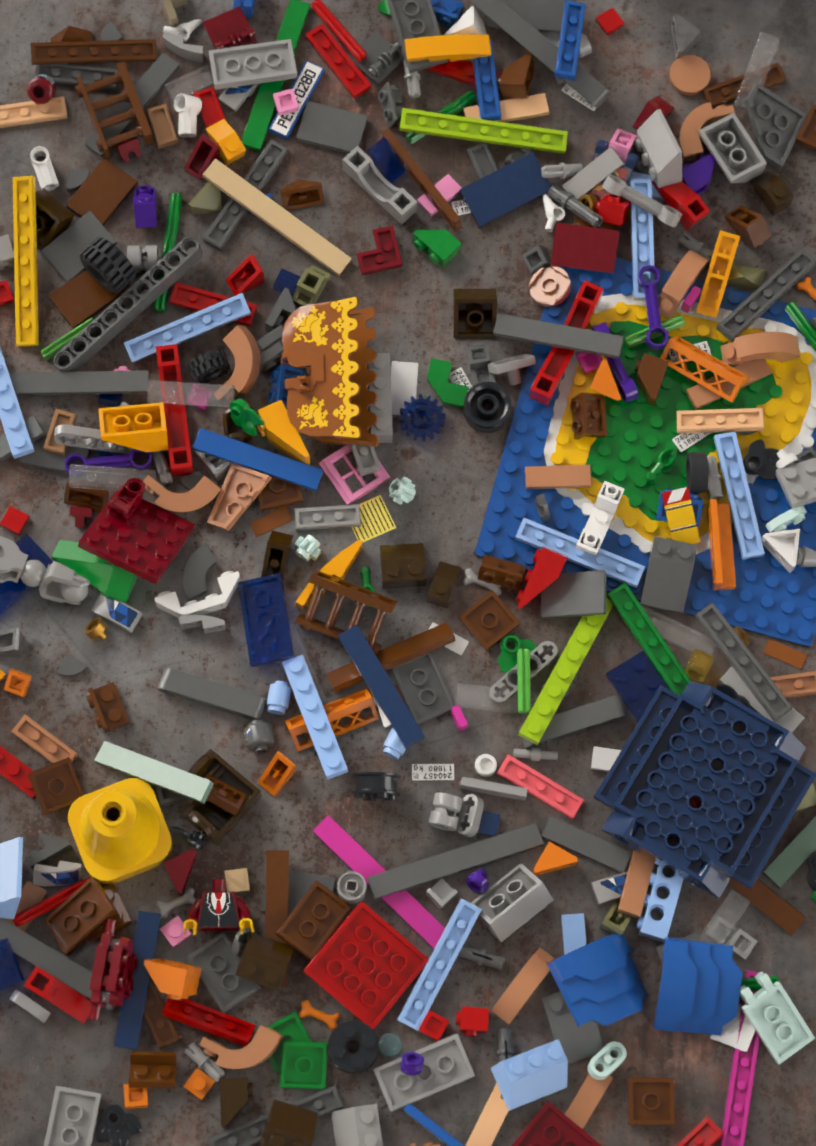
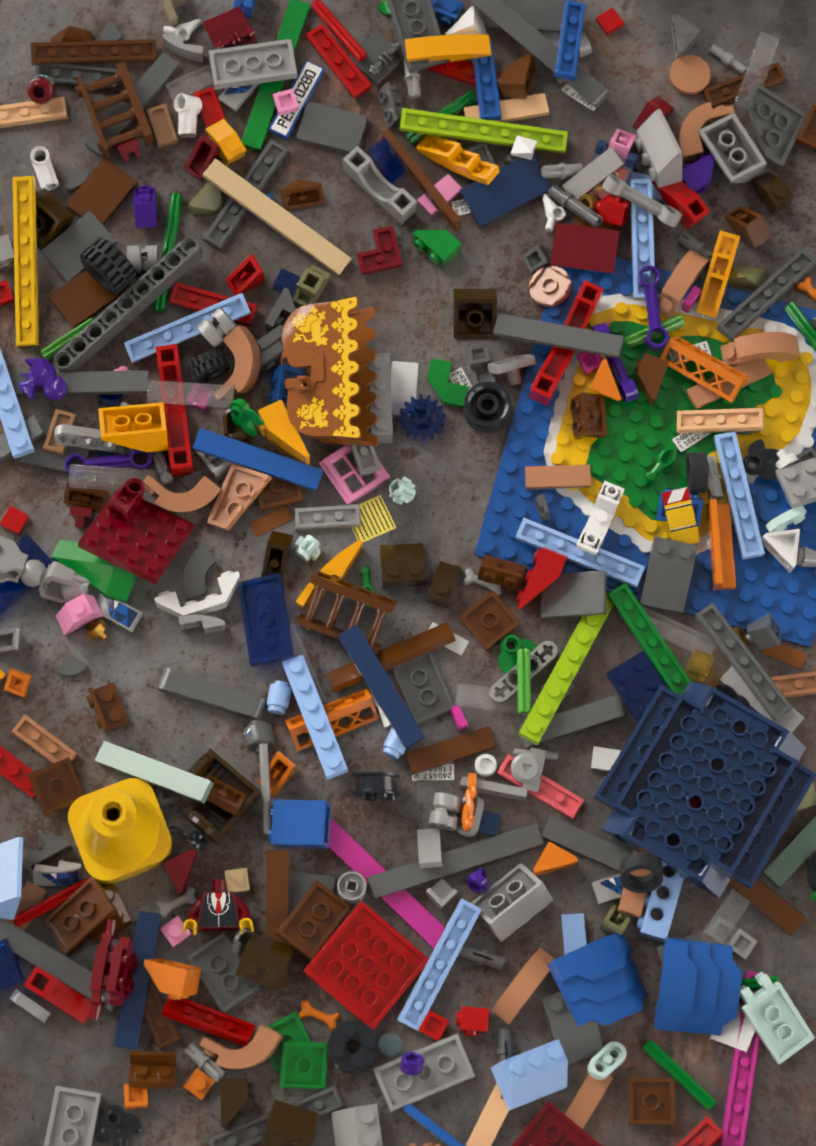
(42, 375): none -> dark purple animal
(78, 613): none -> bright pink slope
(209, 327): none -> light grey wheel
(265, 786): none -> light grey bar
(300, 824): none -> blue brick
(429, 848): none -> light grey tile
(451, 156): none -> light orange slope
(451, 750): none -> reddish brown tile
(468, 809): none -> orange animal
(524, 147): none -> white slope
(528, 768): none -> light grey piece
(637, 861): none -> black tyre
(679, 1075): none -> green axle
(728, 59): none -> light grey bar
(764, 632): none -> dark grey slope

